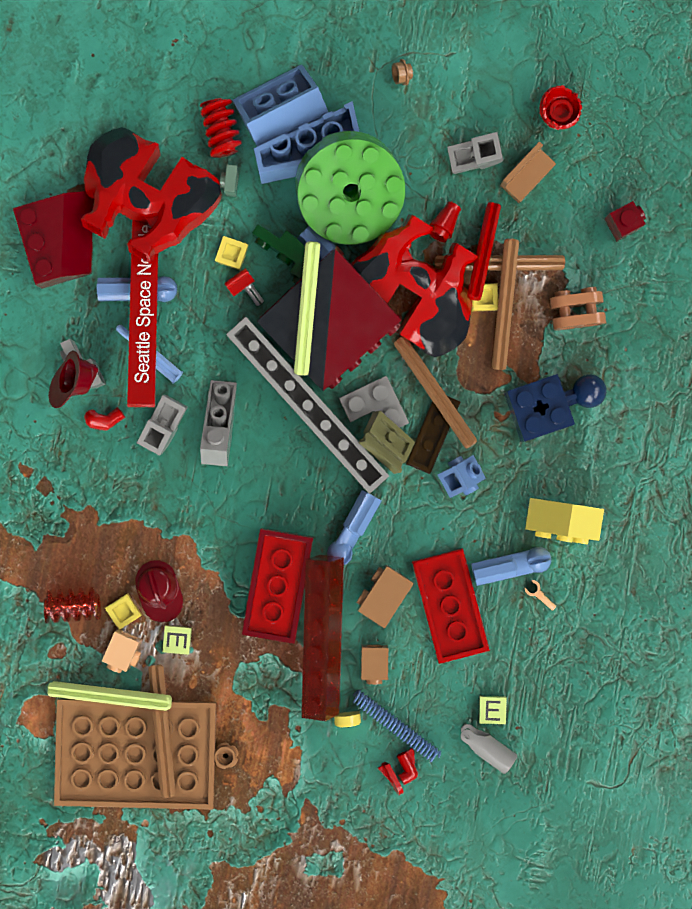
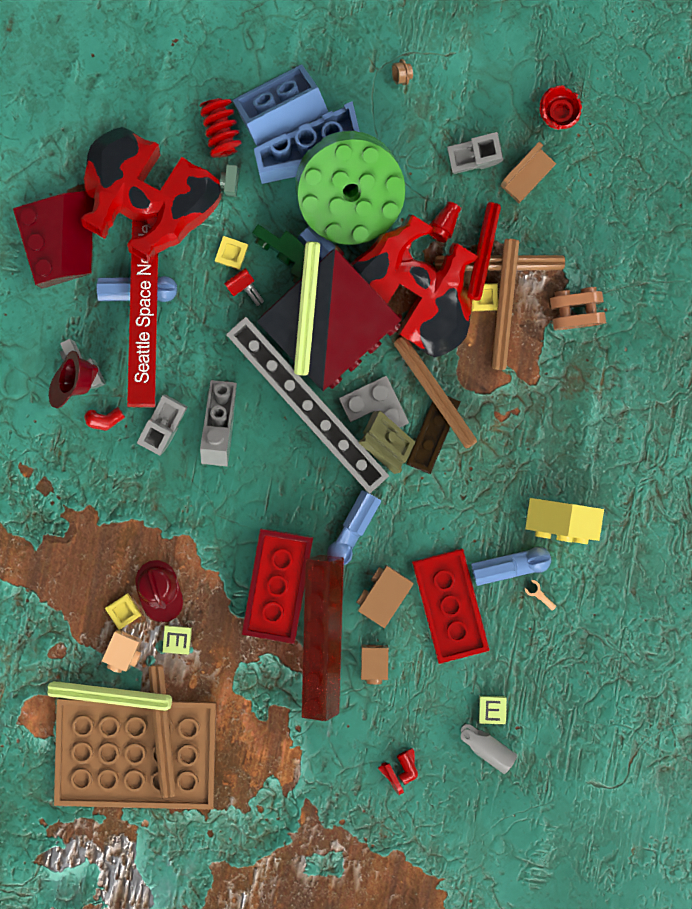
(72, 606): clear red piece -> none
(162, 364): light blue axle -> none
(227, 762): medium nougat plate -> none
(347, 719): light yellow tile -> none
(358, 694): medium blue piece -> none
(462, 476): medium blue brick -> none
(587, 391): dark blue brick -> none
(625, 220): dark red brick -> none

